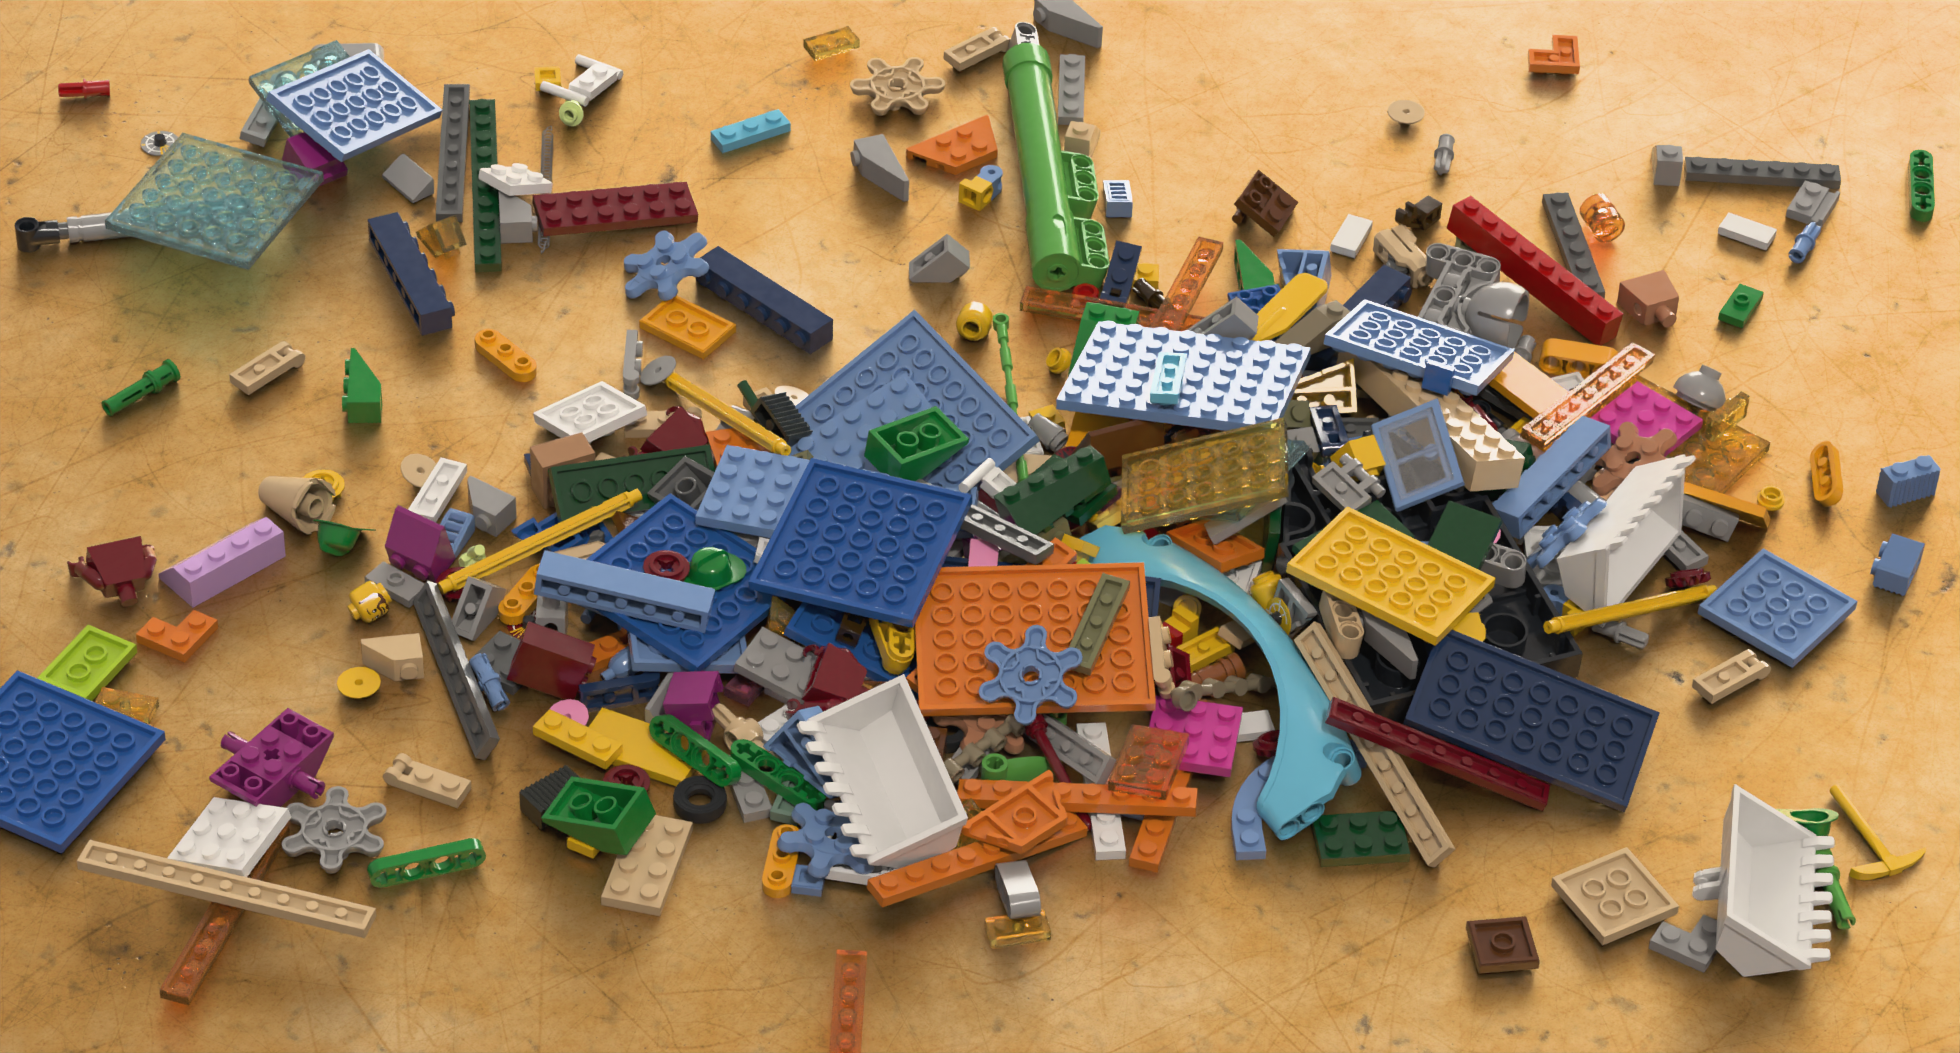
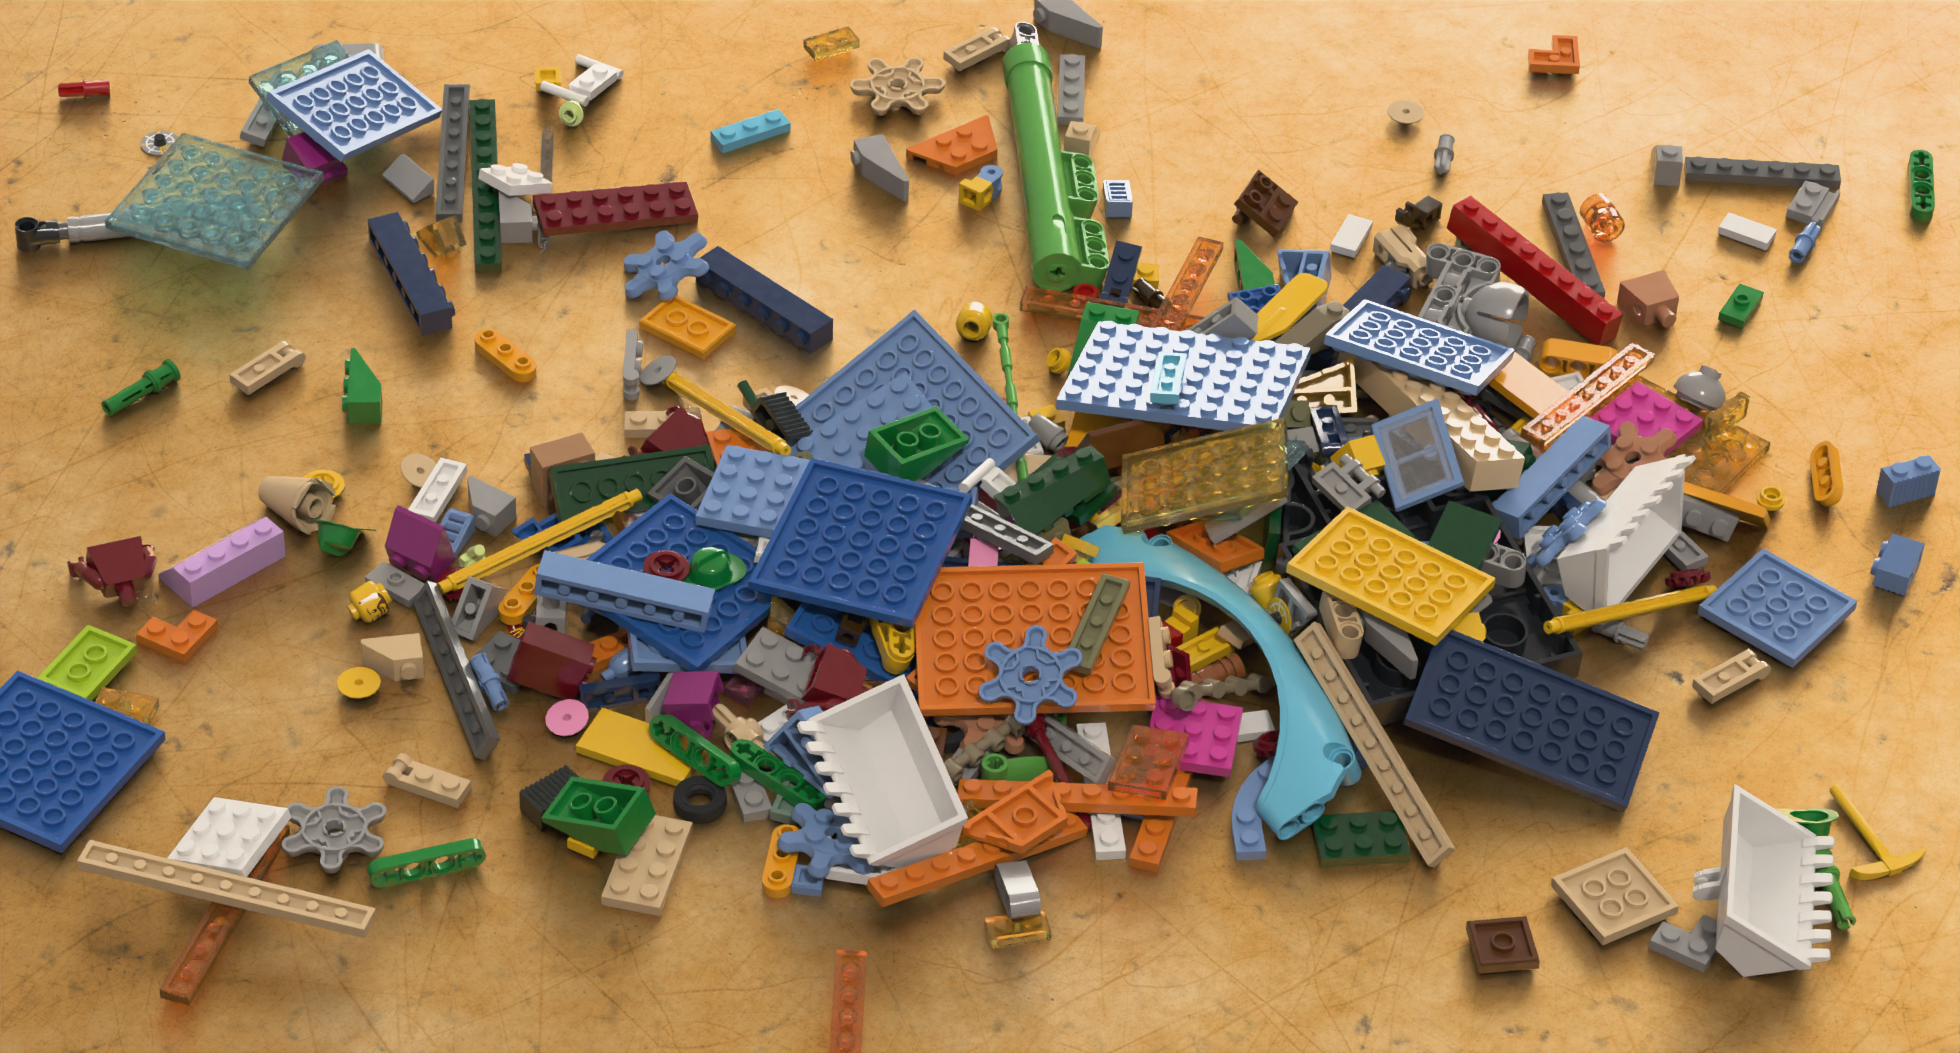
(275, 761): magenta slope -> none
(577, 739): yellow plate -> none
(593, 411): white plate -> none
(940, 262): light grey slope -> none
(1437, 753): dark red tile -> none
(1438, 377): blue tile -> none

